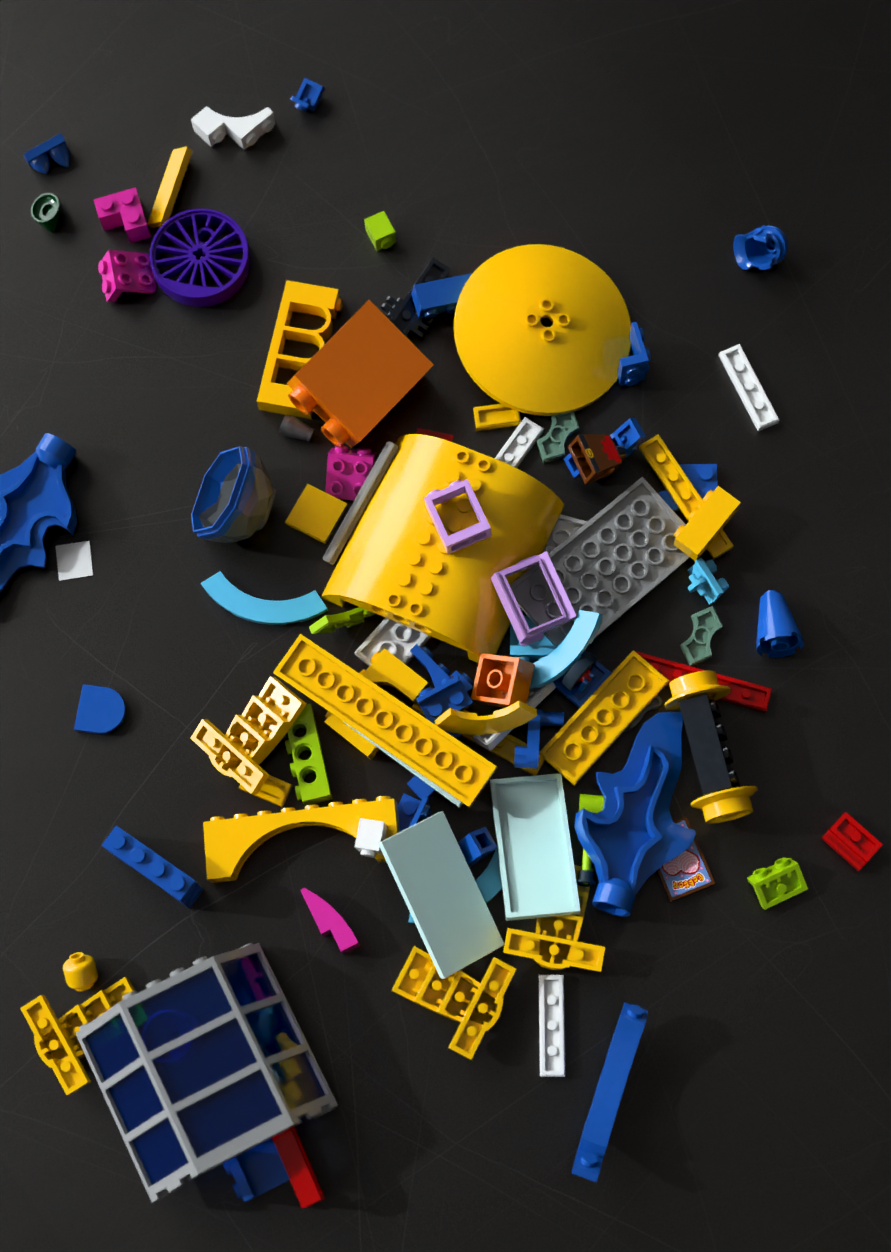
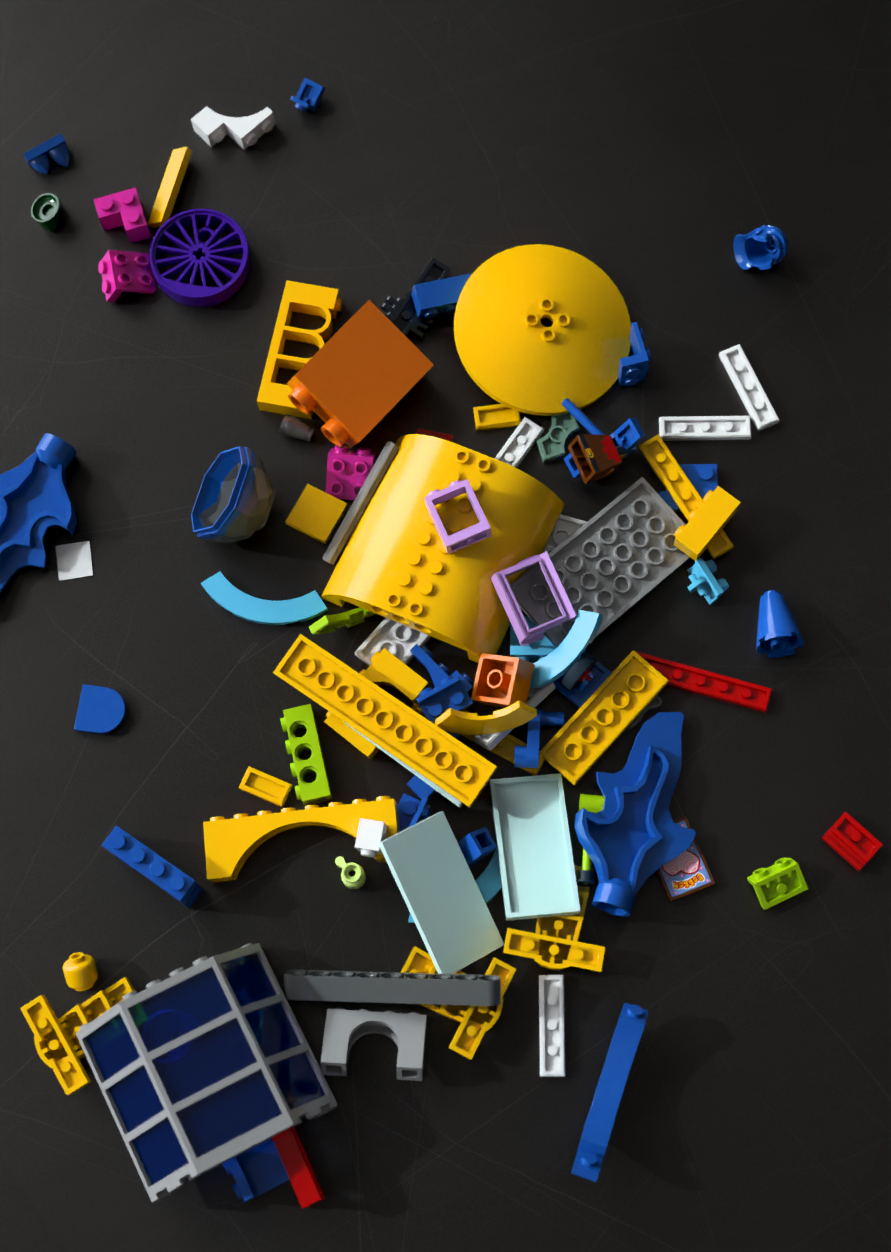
(251, 734): yellow slope -> none
(330, 921): dark pink slope -> none
(347, 1026): none -> light grey arch
(352, 873): none -> yellowish green piece
(380, 231): lime brick -> none
(392, 987): none -> dark grey beam
(581, 417): none -> blue bar
(696, 699): brick -> none
(697, 647): sand green tile -> none
(705, 428): none -> white tile

